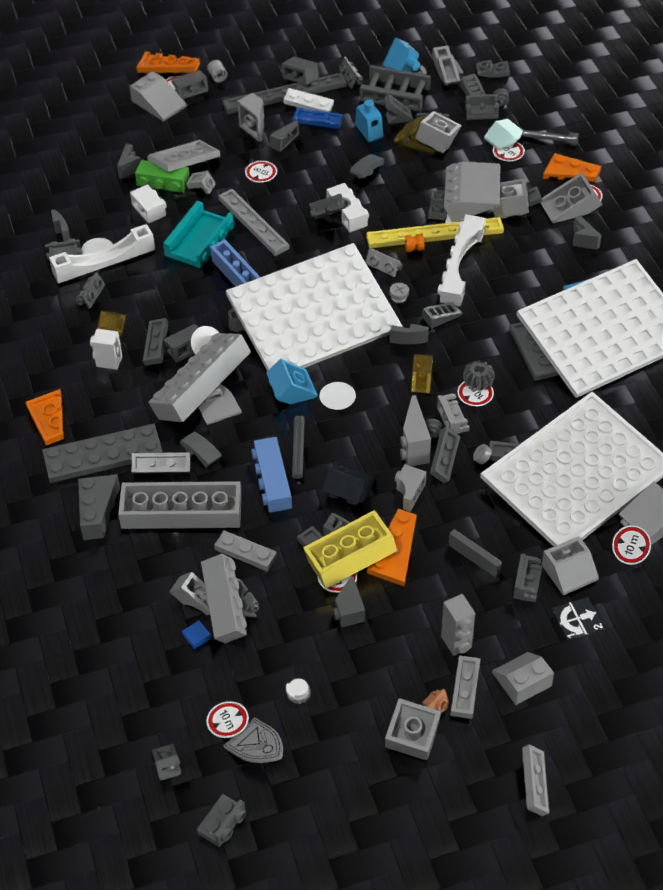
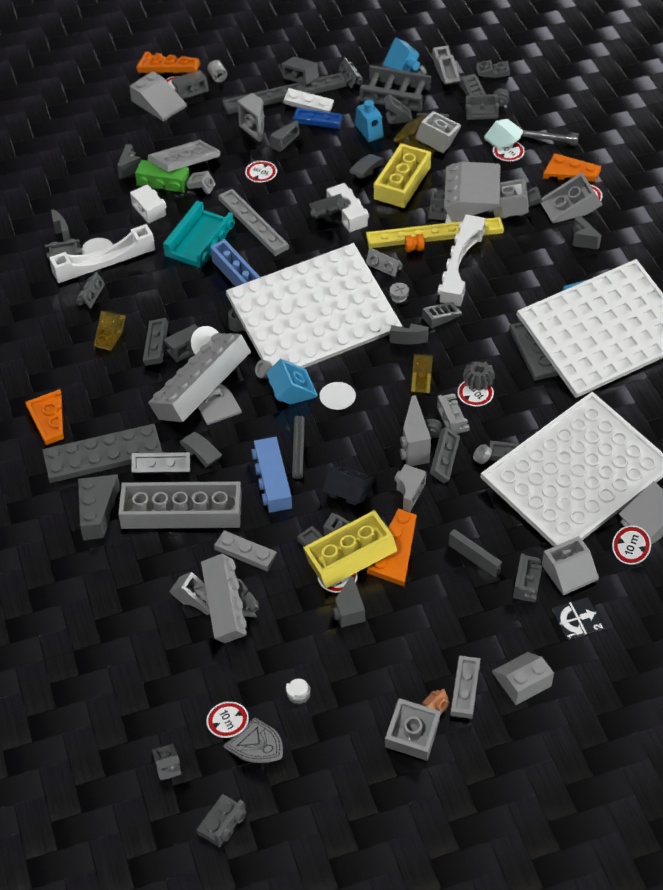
(106, 349): white brick -> none
(196, 634): blue tile -> none
(262, 368): none -> light grey tile
(402, 175): none -> light yellow brick
(458, 624): light grey brick -> none
(535, 780): light grey plate -> none

